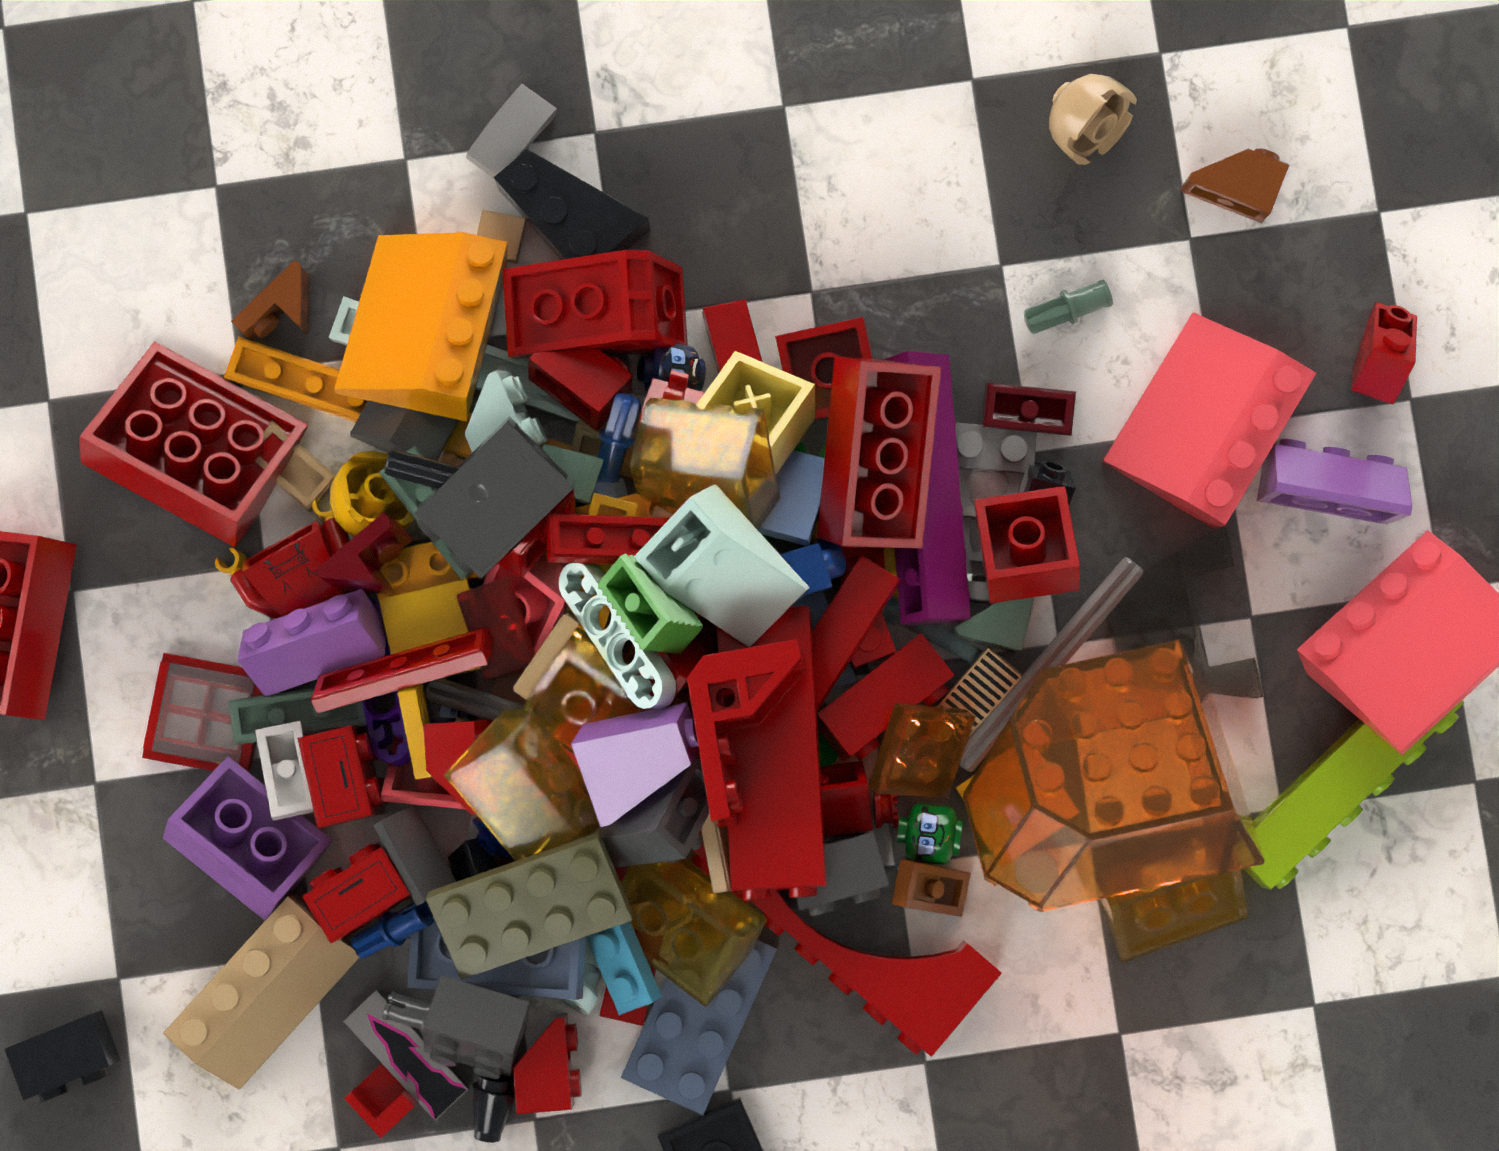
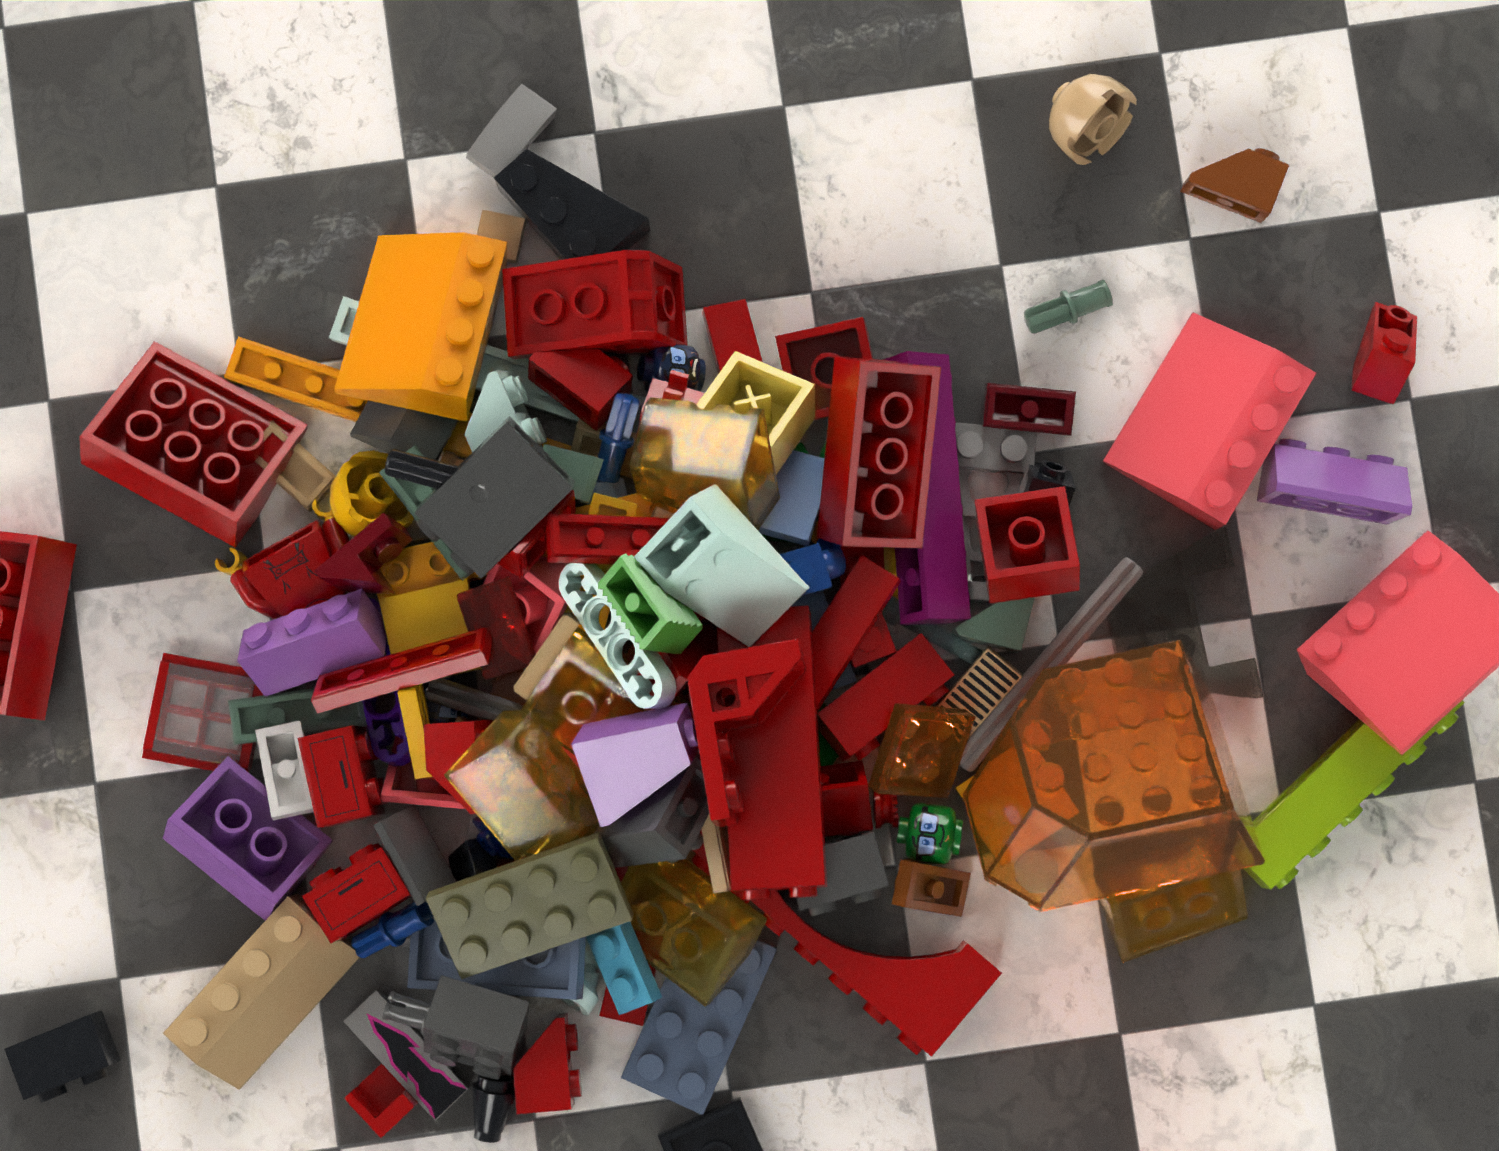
(285, 293): dark orange slope -> none

